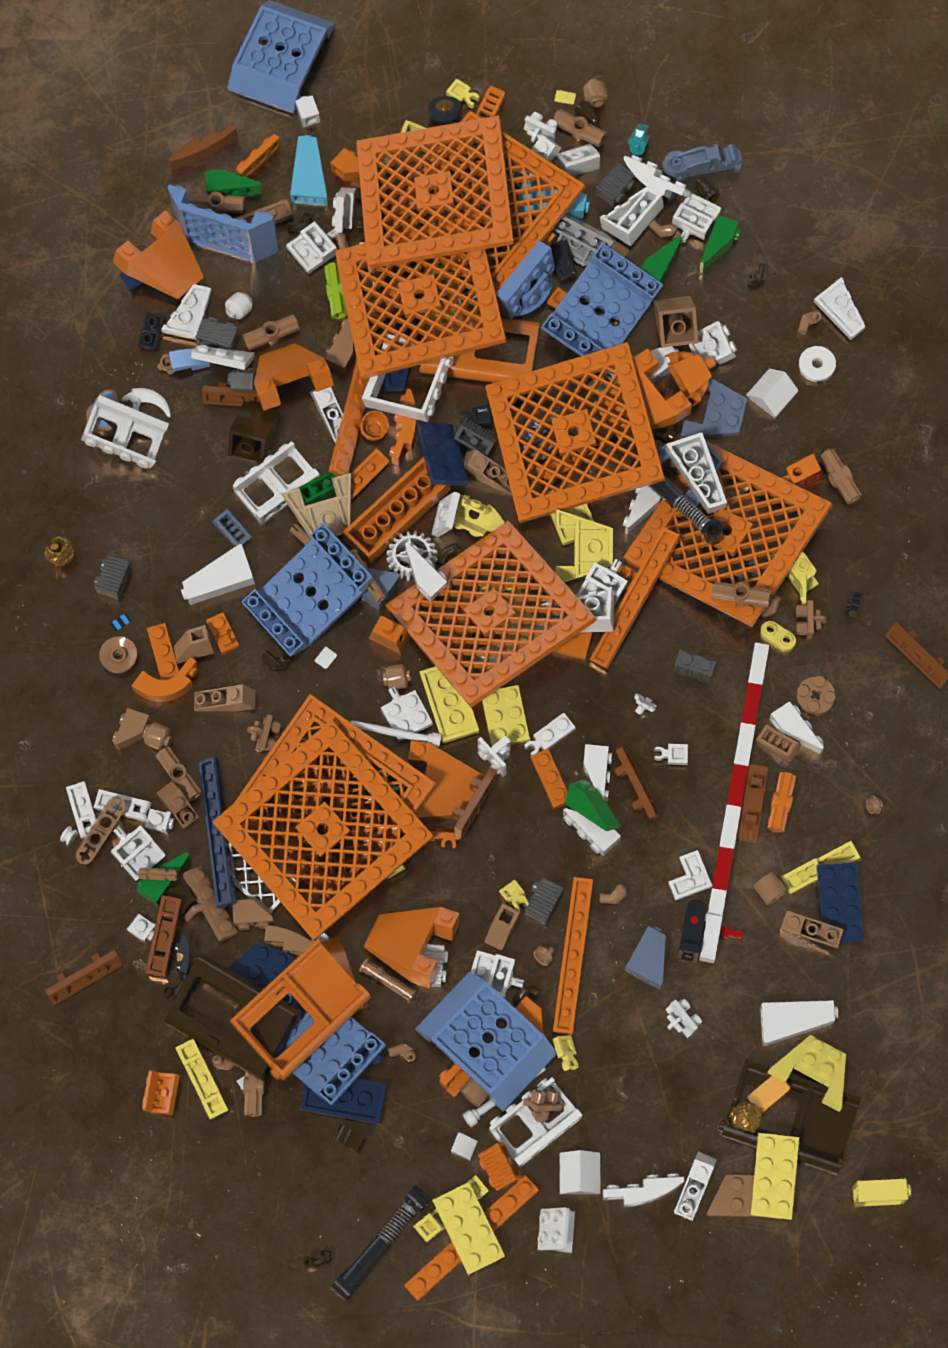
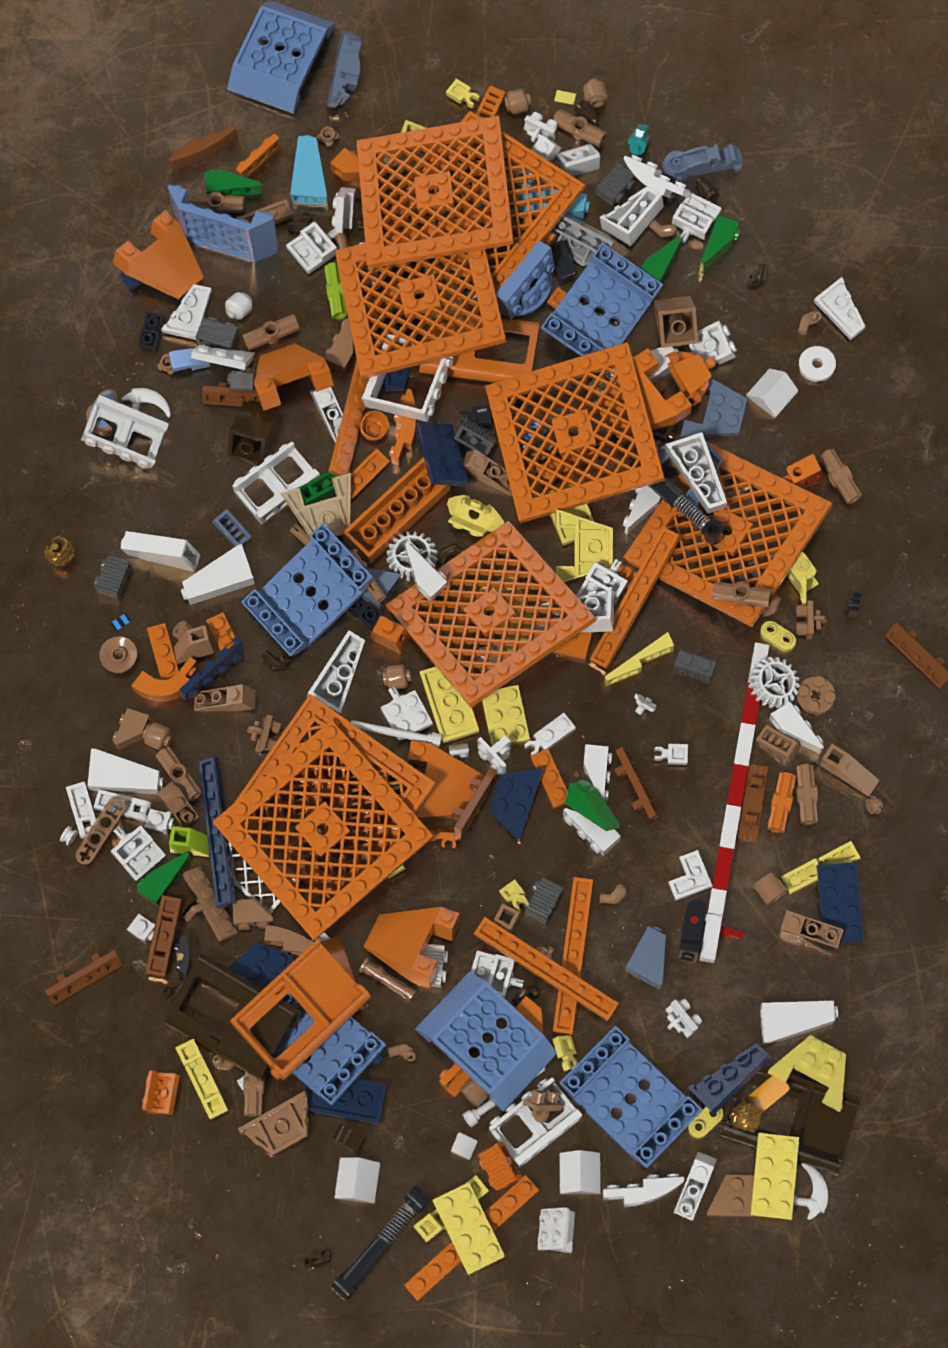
(121, 775): none -> white slope
(157, 874): medium nougat axle -> none
(161, 550): none -> white slope
(180, 629): none -> medium nougat tile
(189, 841): none -> lime slope
(212, 669): none -> dark blue wing
(280, 1126): none -> medium nougat wing
(307, 111): white brick -> none
(325, 658): white sticker -> none
(328, 131): none -> medium nougat plate
(338, 673): none -> white wedge
(345, 70): none -> sand blue piece
(357, 1180): none -> white slope
(364, 613): none -> black slope
(444, 109): black wheel -> none
(445, 514): white tile -> none
(459, 750): none -> white slope
(515, 799): none -> dark blue wing
(517, 101): none -> medium nougat head
(546, 968): none -> orange plate
(612, 1073): none -> medium blue slope
(633, 666): none -> light yellow slope
(706, 1121): none -> light yellow plate
(725, 1083): none -> dark blue wing
(770, 668): none -> white gear
(806, 794): none -> medium nougat piece
(819, 1197): none -> white piece
(848, 769): none -> medium nougat slope
(881, 1192): light yellow window -> none

